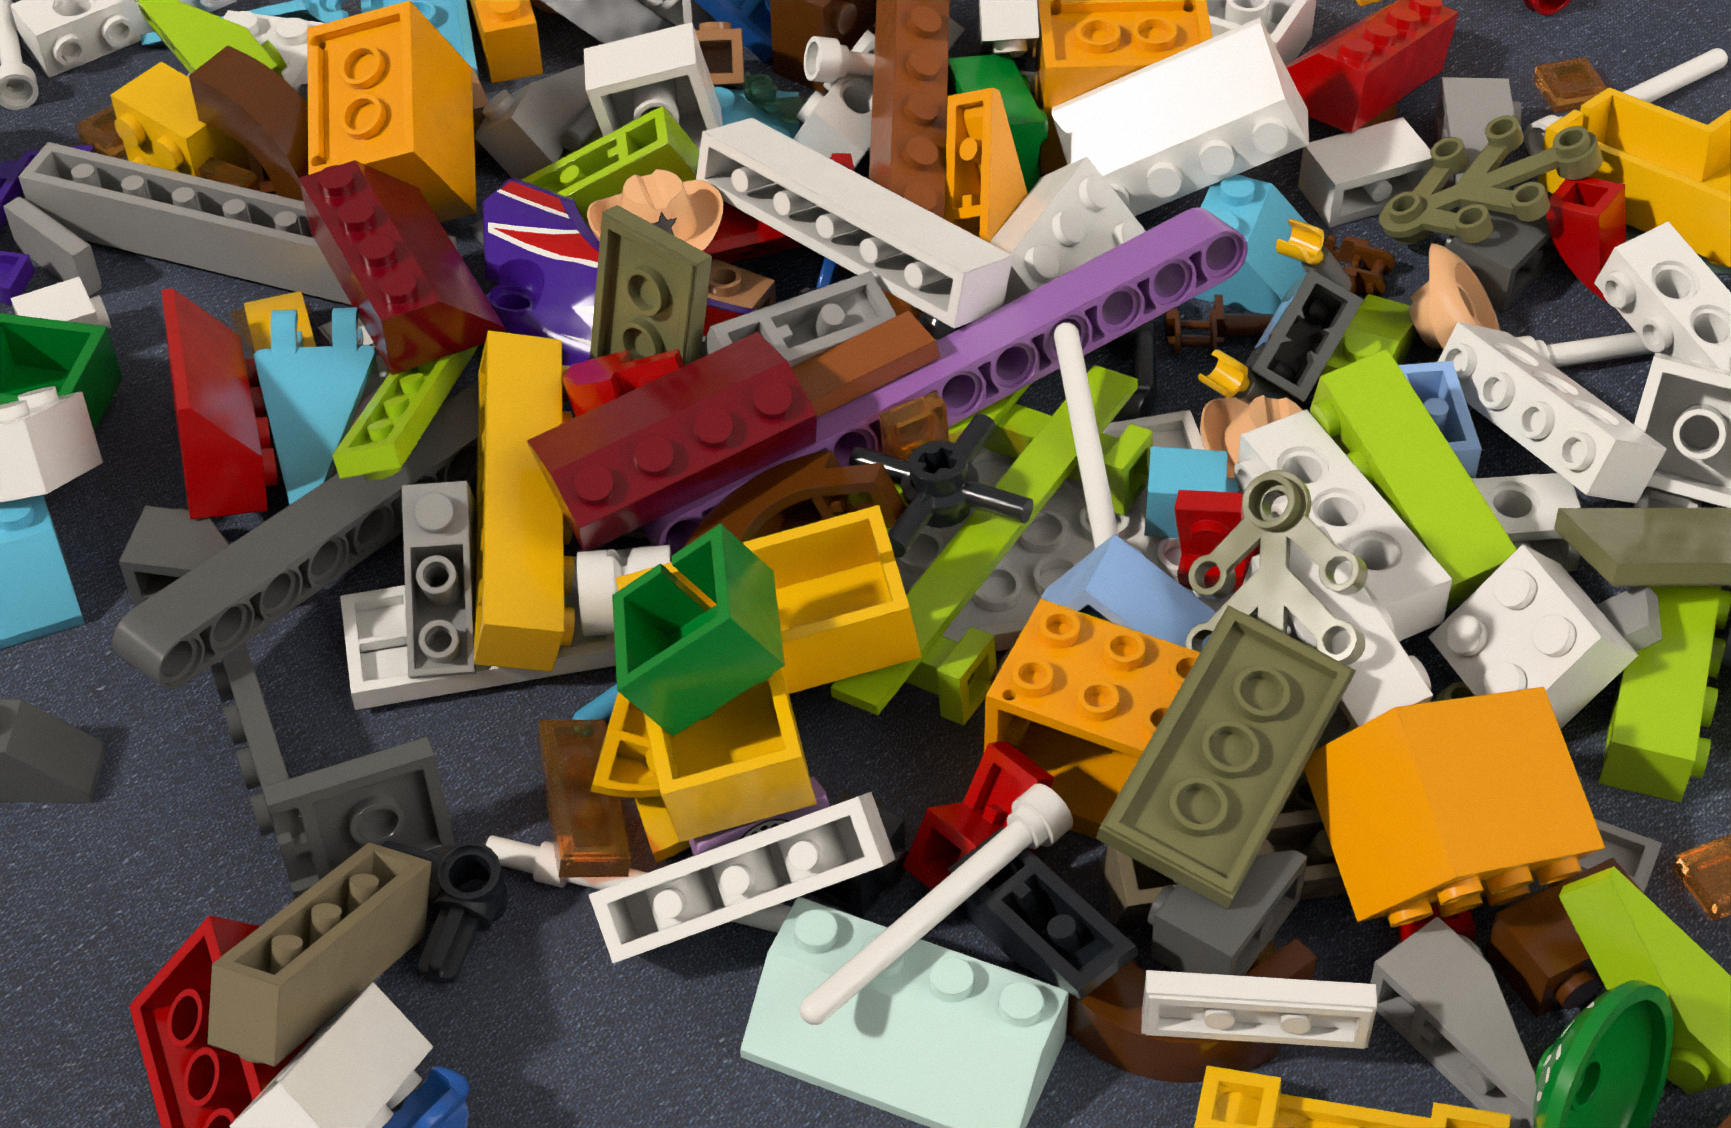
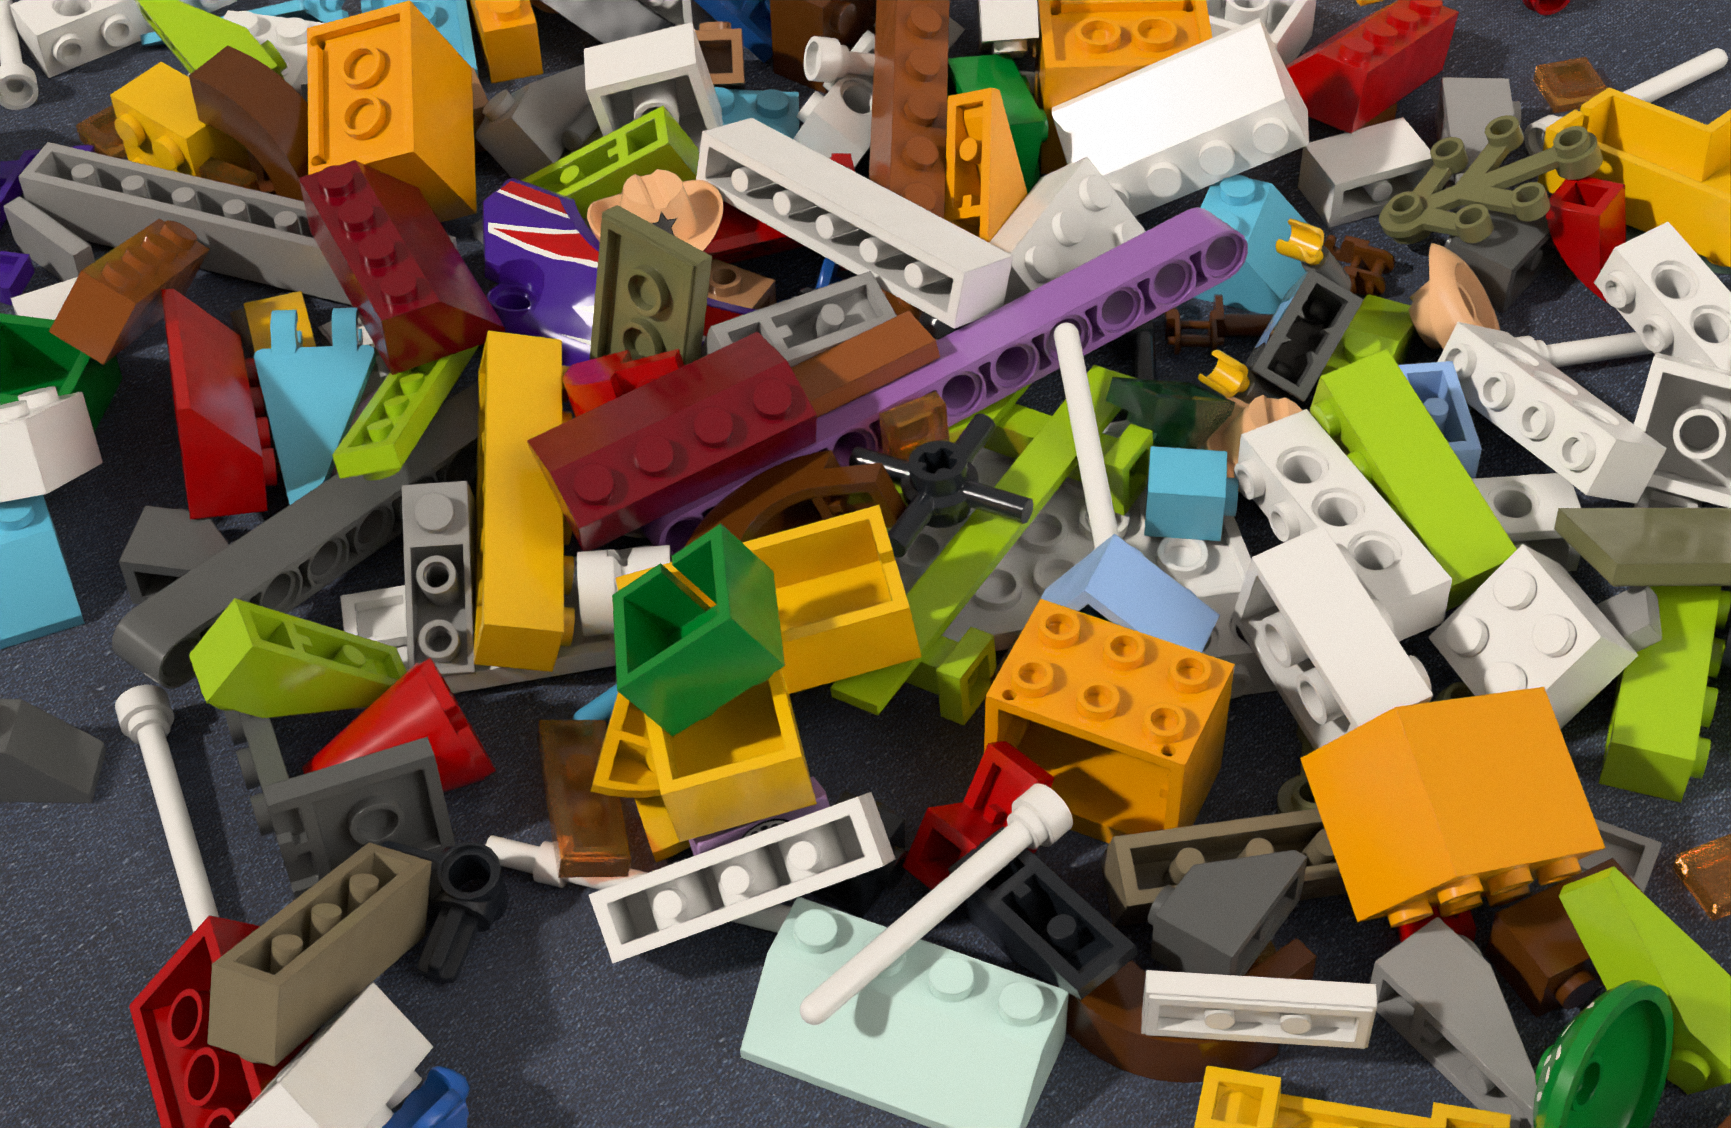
(121, 291): none -> dark orange brick
(146, 719): none -> white piece
(289, 665): none -> lime slope
(410, 710): none -> red cone
(762, 93): clear green piece -> none
(1174, 410): none -> clear green slope
(1202, 524): red brick -> none
(1226, 756): olive tile -> none
(1273, 585): plant -> none

